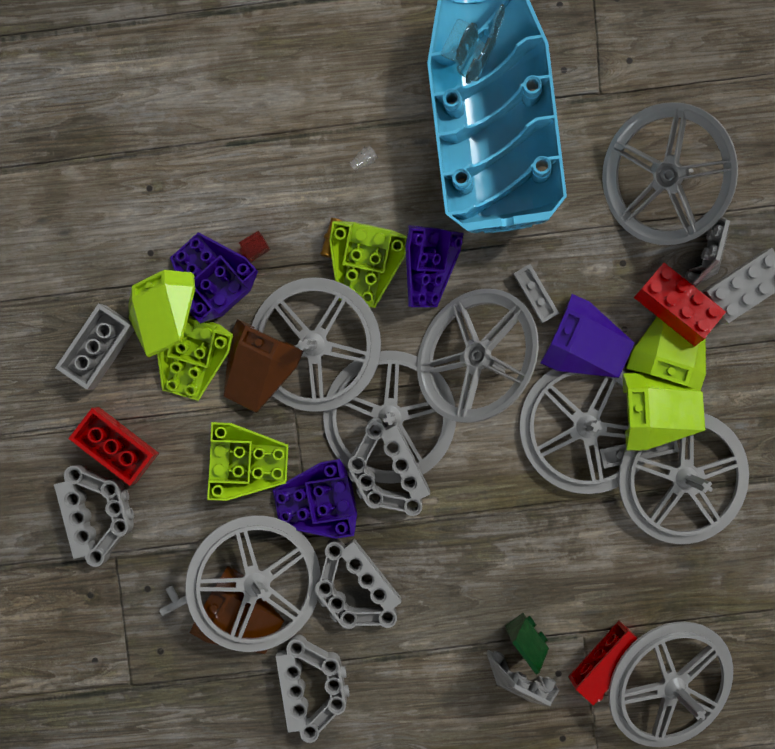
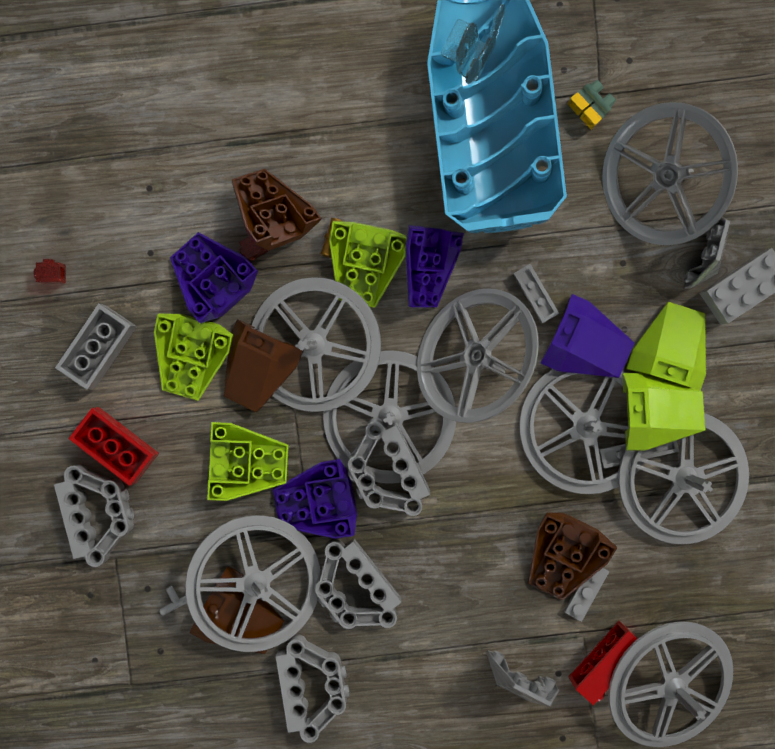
(50, 272): none -> clear red brick
(161, 309): lime wedge -> none
(272, 210): none -> reddish brown wedge
(363, 158): clear cone -> none
(528, 641): dark green slope -> none
(567, 554): none -> reddish brown wedge
(585, 595): none -> light grey plate
(589, 96): none -> hips
(680, 304): red brick -> none

